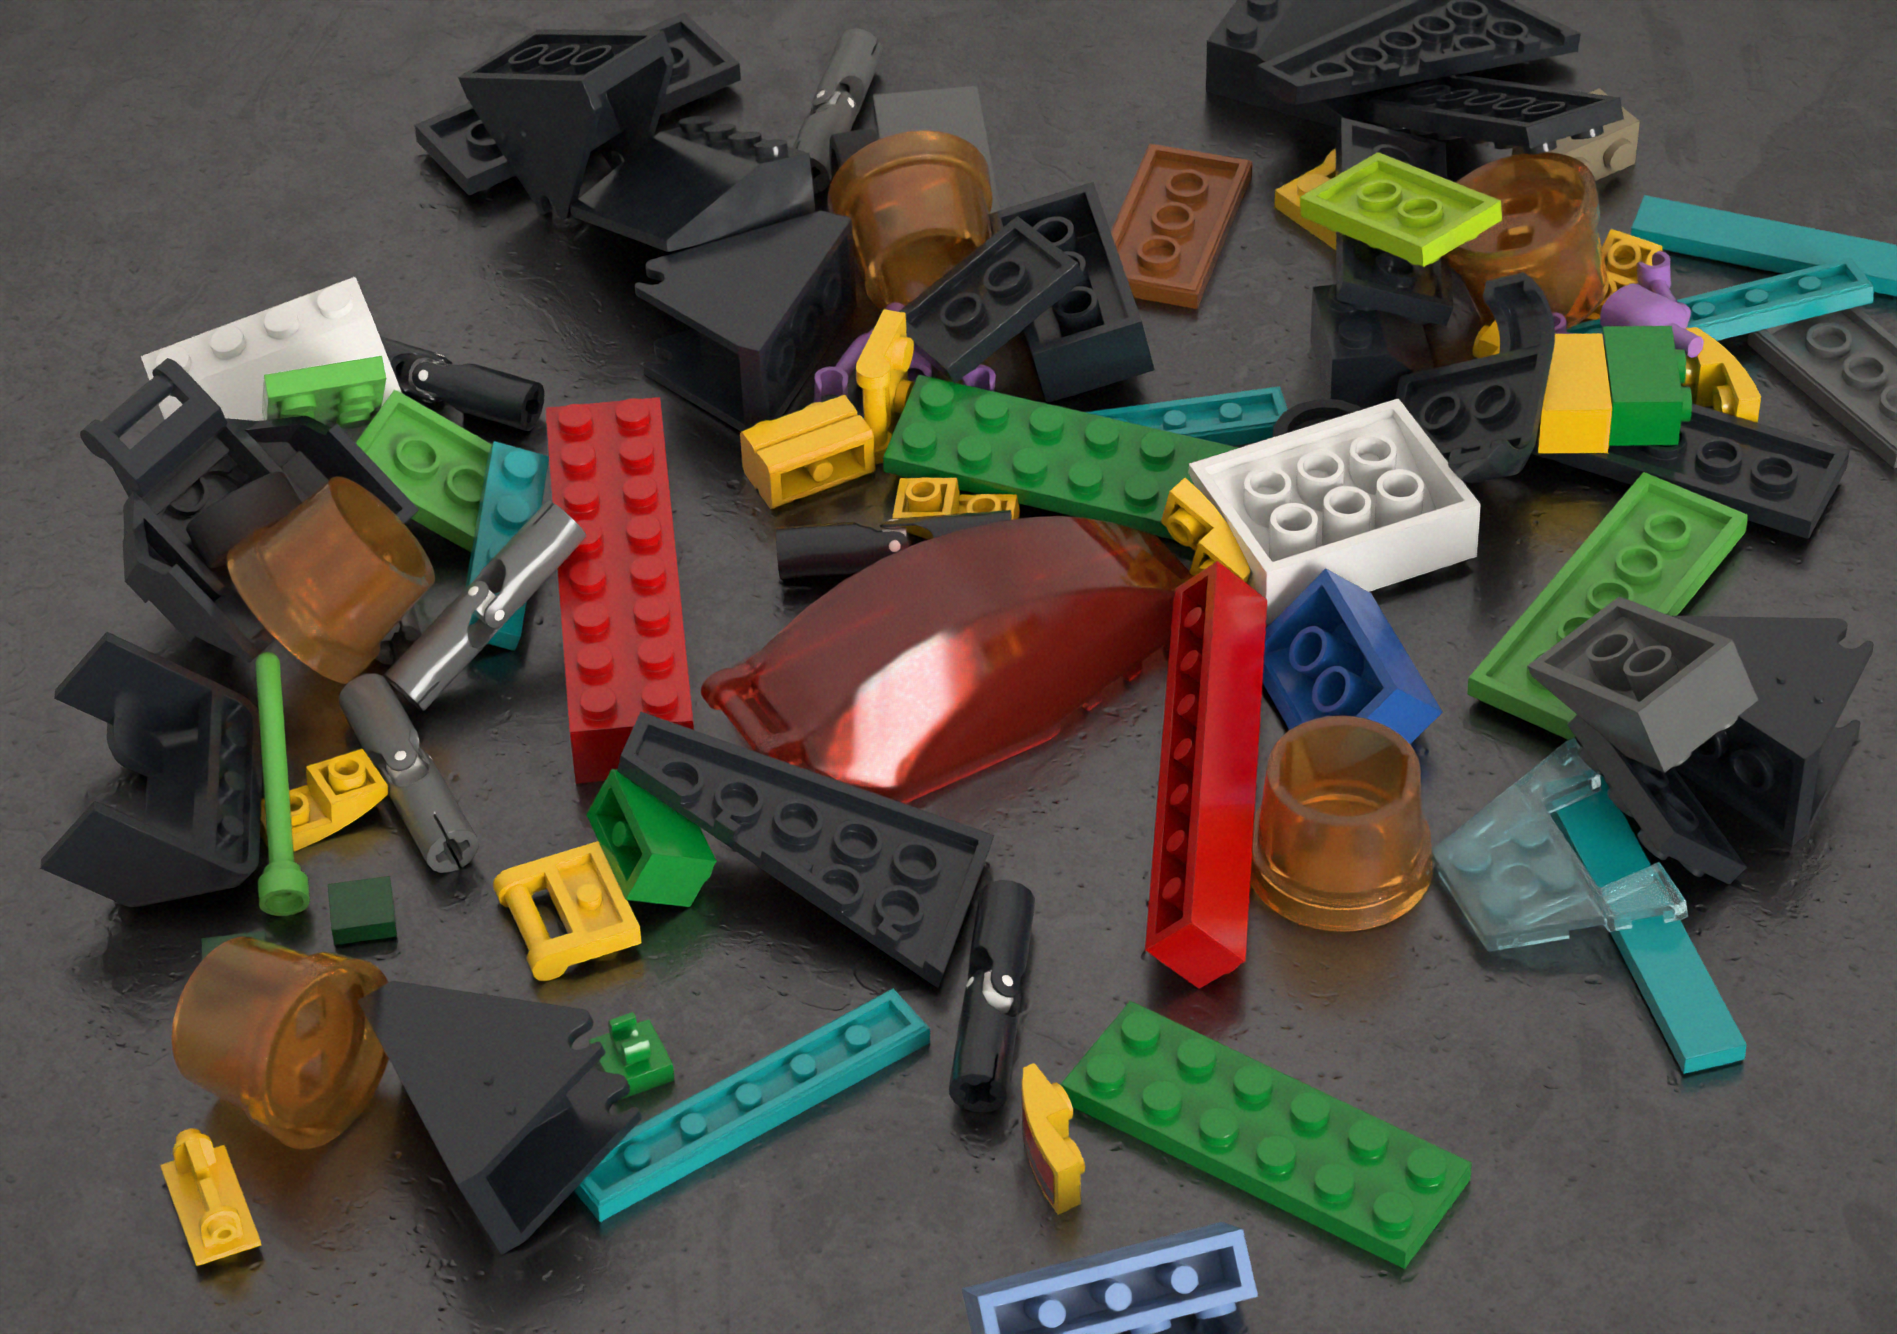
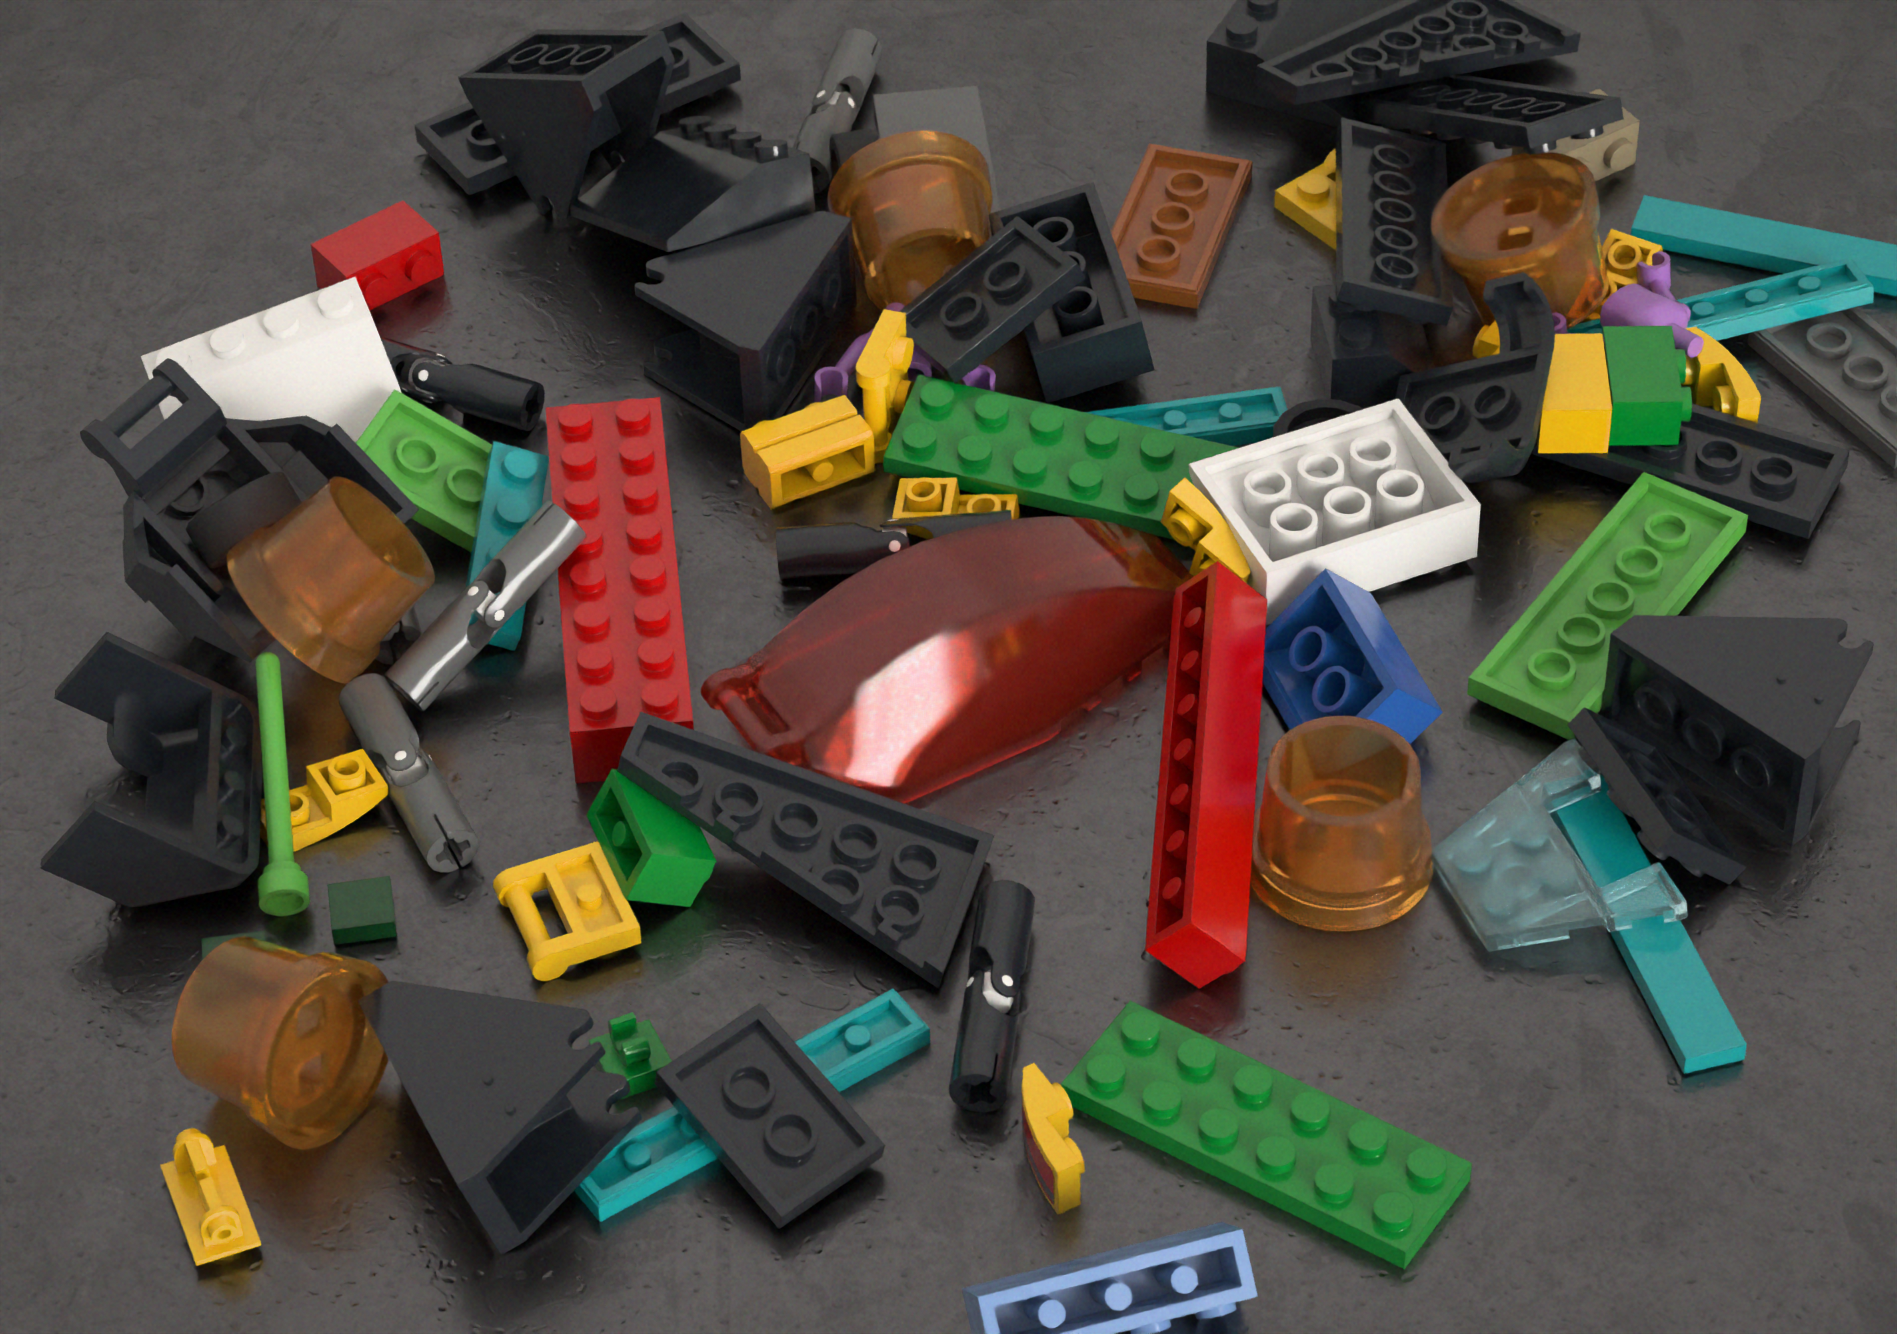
(328, 393): bright green plate -> none
(384, 252): none -> red brick
(769, 1115): none -> black plate
(1401, 209): lime plate -> none
(1647, 681): dark grey slope -> none

